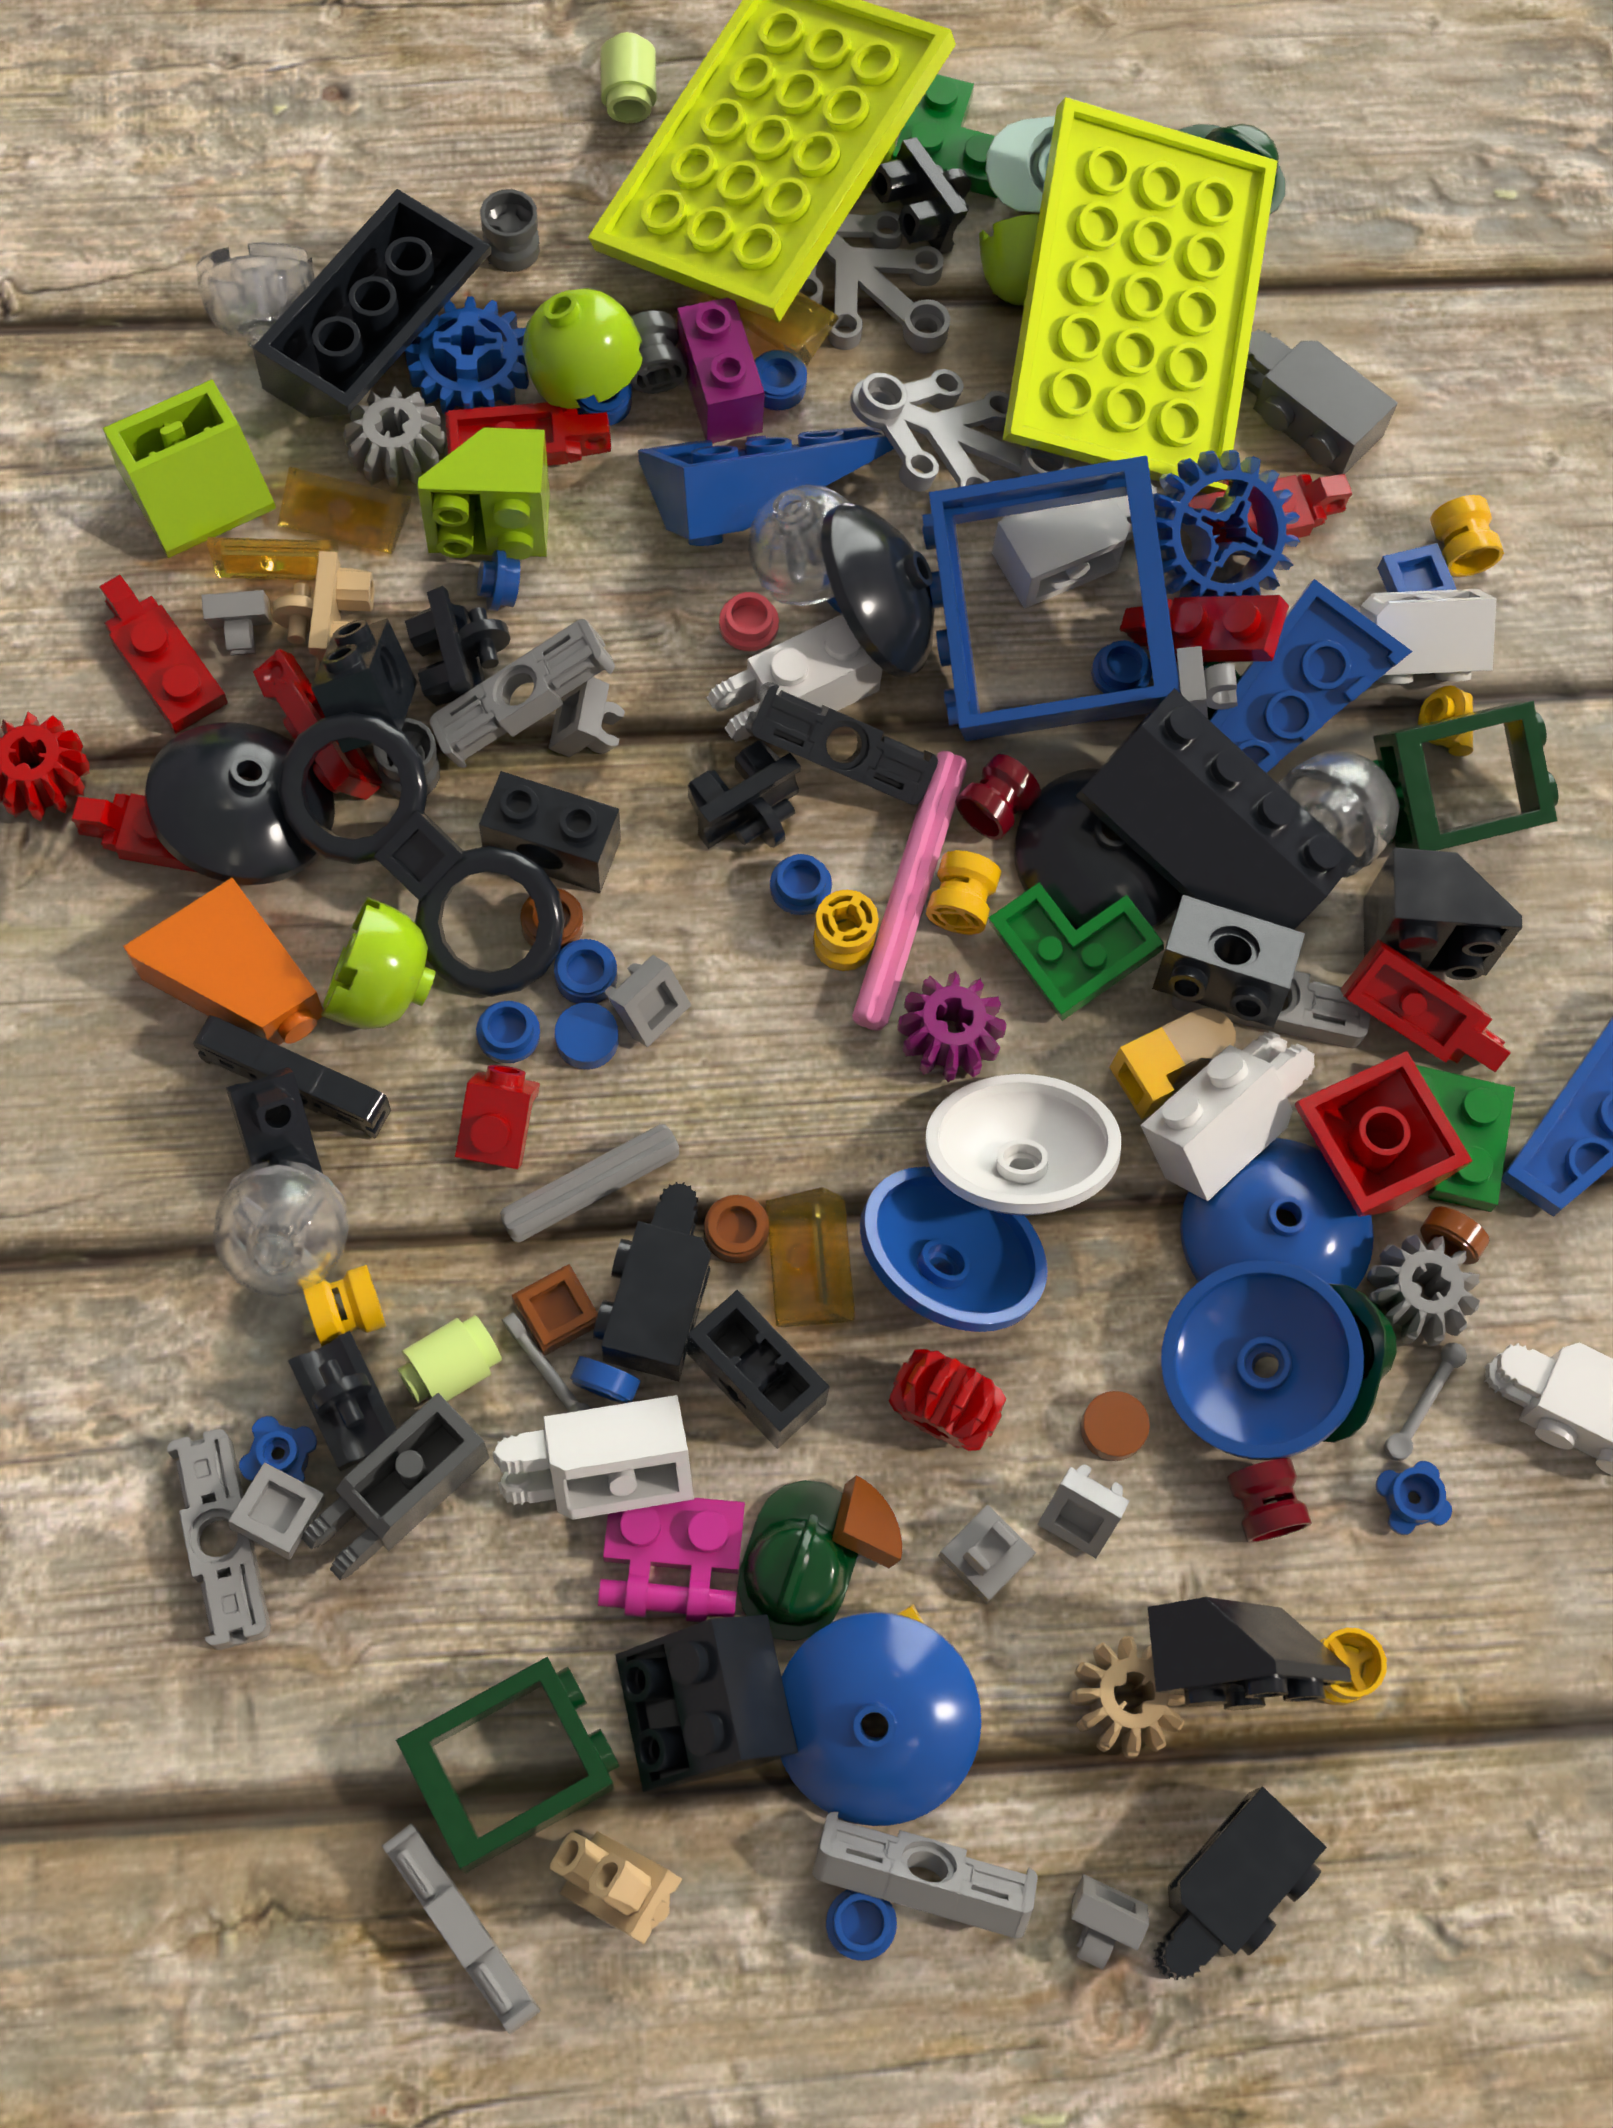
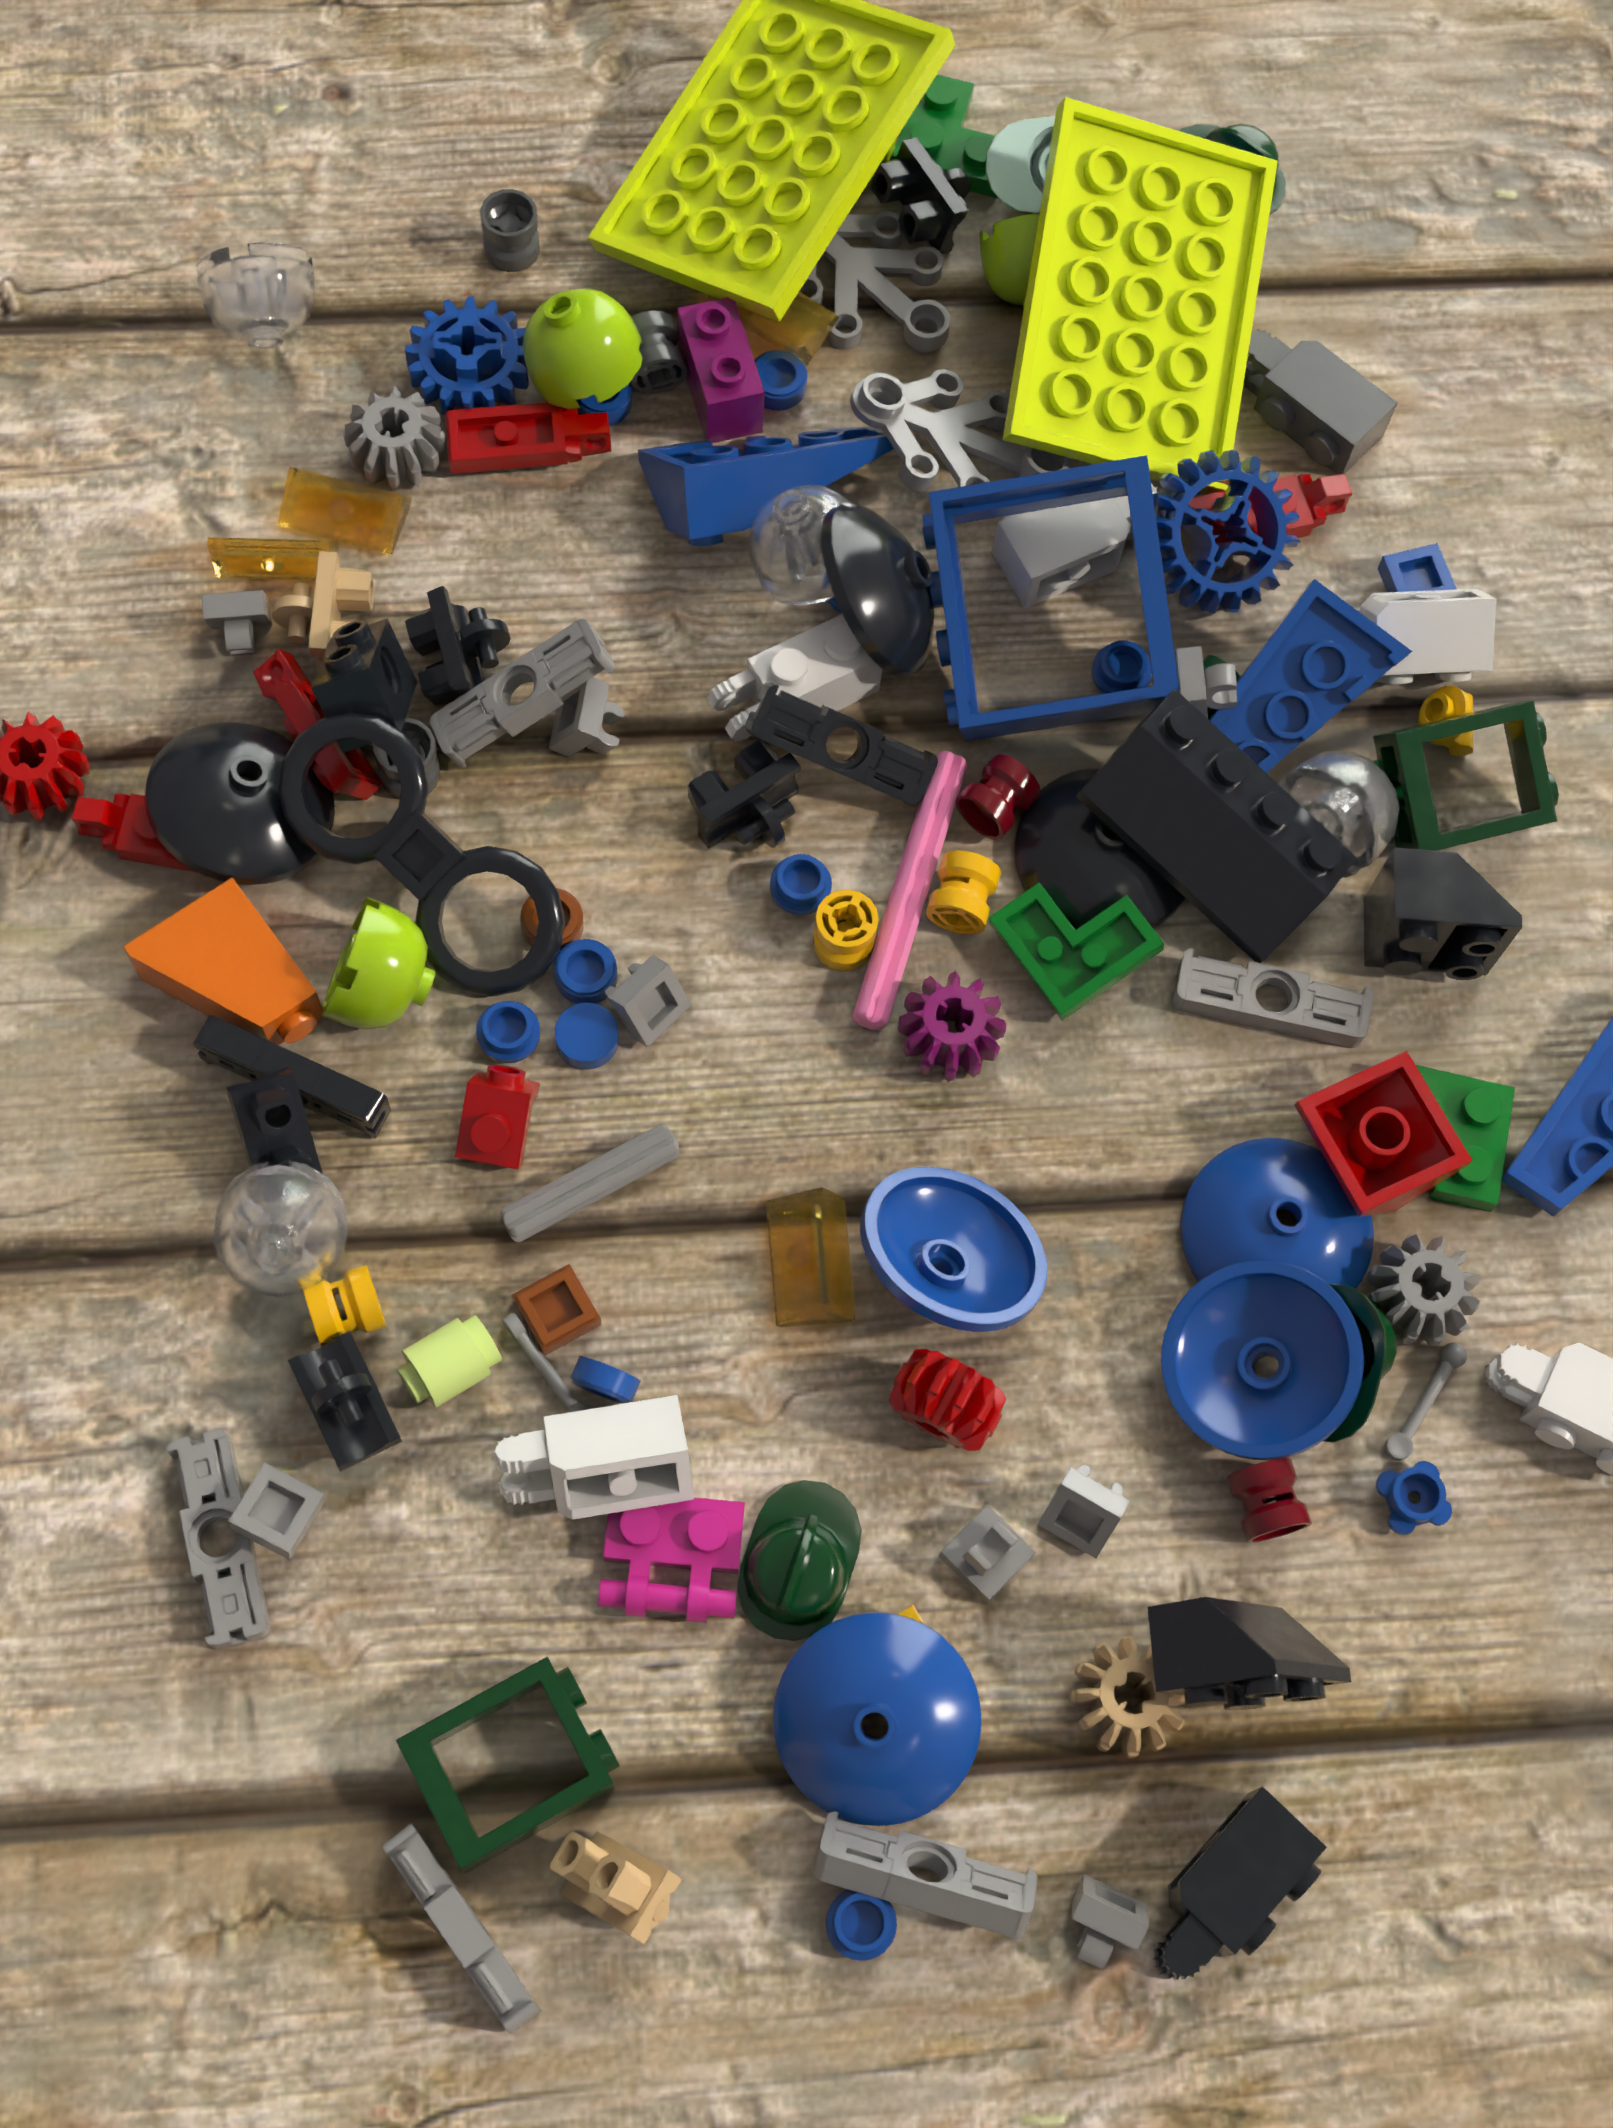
(160, 657): red hinge -> none
(189, 468): lime slope -> none
(271, 1435): blue plate -> none
(366, 307): black slope -> none
(400, 1483): dark grey hinge -> none
(489, 496): lime slope -> none
(499, 580): blue plate -> none
(553, 828): black brick -> none
(628, 77): yellowish green brick -> none
(658, 1290): black hinge -> none
(705, 1702): black slope -> none
(736, 1229): dark orange tile -> none
(748, 622): coral plate -> none
(757, 1369): black brick -> none
(868, 1524): dark orange tile -> none
(1023, 1144): white dish -> none
(1115, 1426): dark orange tile -> none
(1168, 1055): leg -> none
(1222, 625): red hinge -> none
(1227, 1113): white hinge -> none
(1229, 961): black brick -> none
(1363, 1657): yellow wheel -> none
(1423, 1008): red hinge -> none
(1458, 1232): dark orange tile -> none
(1466, 535): yellow wheel -> none

